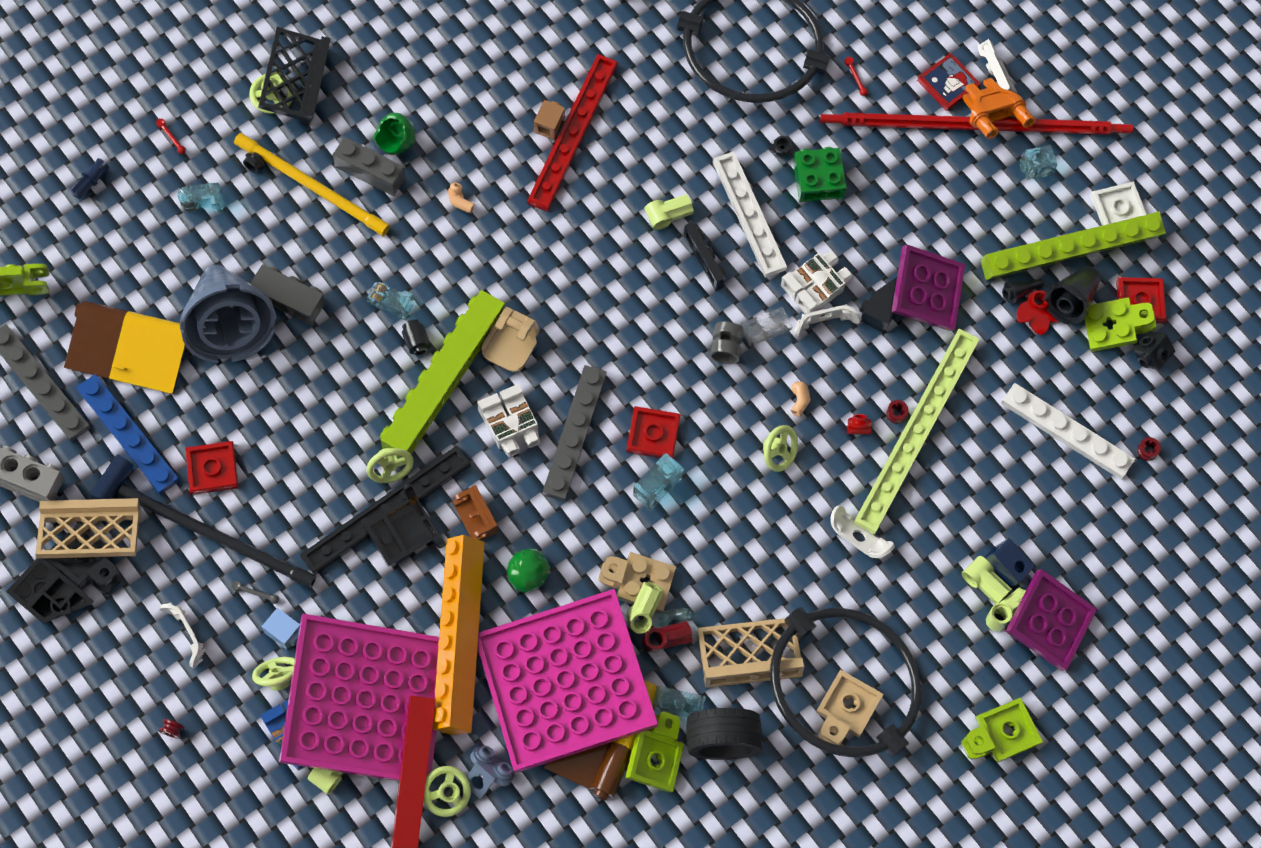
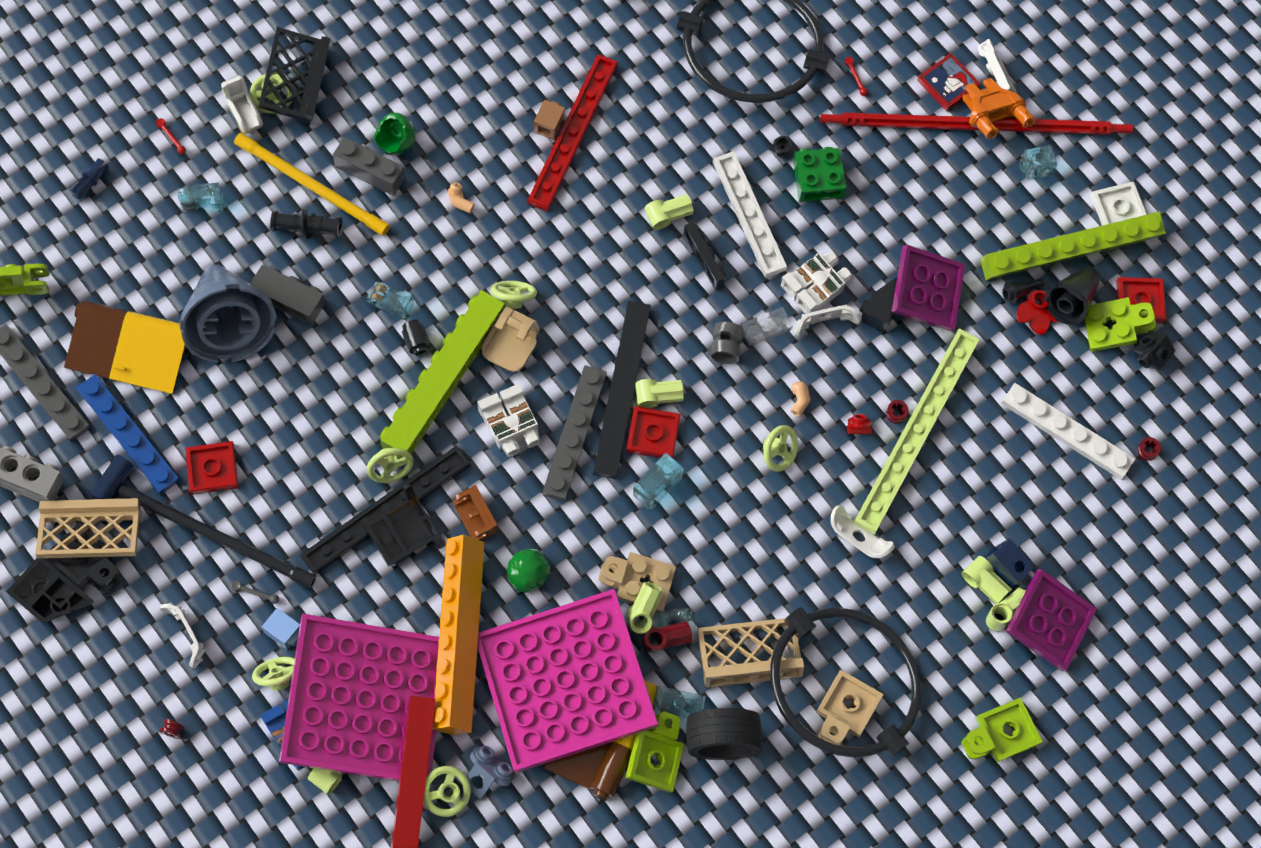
(241, 104): none -> white animal
(254, 162): black plate -> none
(306, 224): none -> black piece
(512, 293): none -> yellowish green piece
(621, 390): none -> black tile
(653, 393): none -> yellowish green piece

